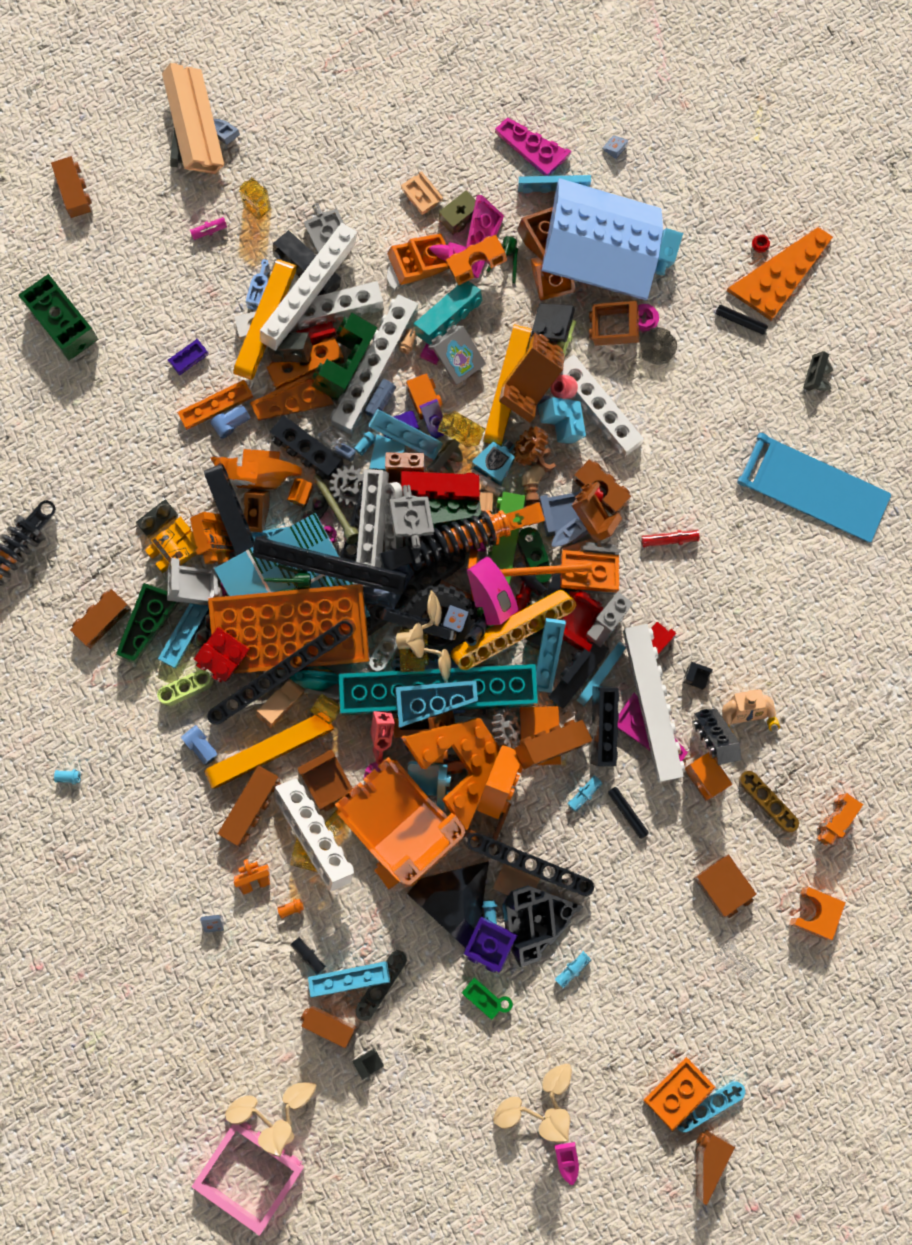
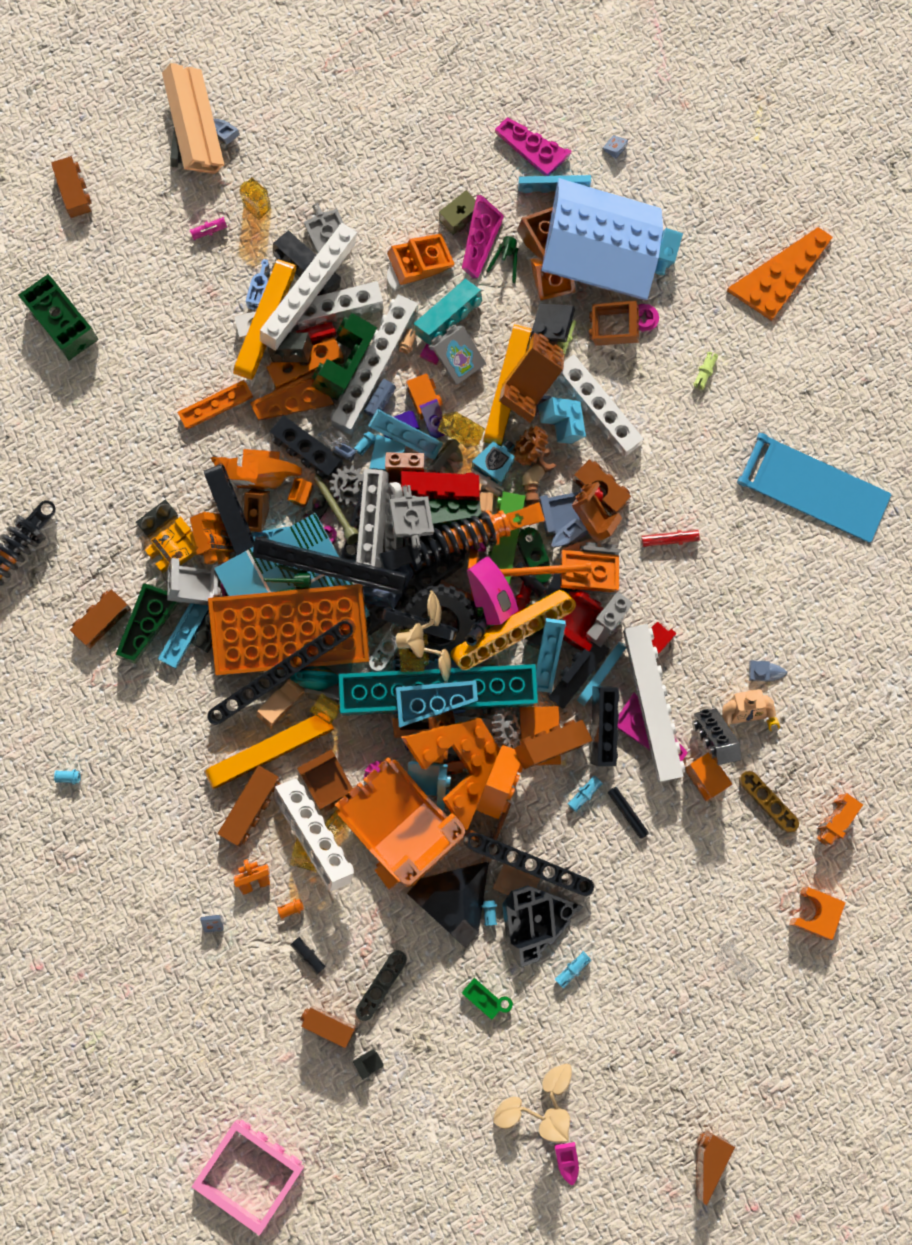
(175, 688): yellowish green beam -> none
(188, 357): dark purple plate -> none
(197, 742): medium blue piece -> none
(221, 655): red plate -> none
(226, 423): medium blue piece -> none
(280, 1134): tan plant -> none
(349, 979): medium azure plate -> none
(381, 733): coral piece -> none
(421, 193): light nougat plate -> none
(446, 251): dark pink plate -> none
(455, 618): sand blue slope -> none
(488, 250): orange arch -> none
(490, 945): dark purple plate -> none
(564, 387): coral head -> none
(655, 356): clear smoke plate -> none
(679, 1094): orange tile -> none
(697, 675): black panel -> none
(705, 370): none -> yellowish green pin
(711, 1110): medium azure beam -> none
(725, 886): dark orange brick -> none
(741, 319): black axle -> none
(760, 239): red plate -> none
(765, 671): none -> sand blue plate
(818, 366): pearl dark grey tile -> none

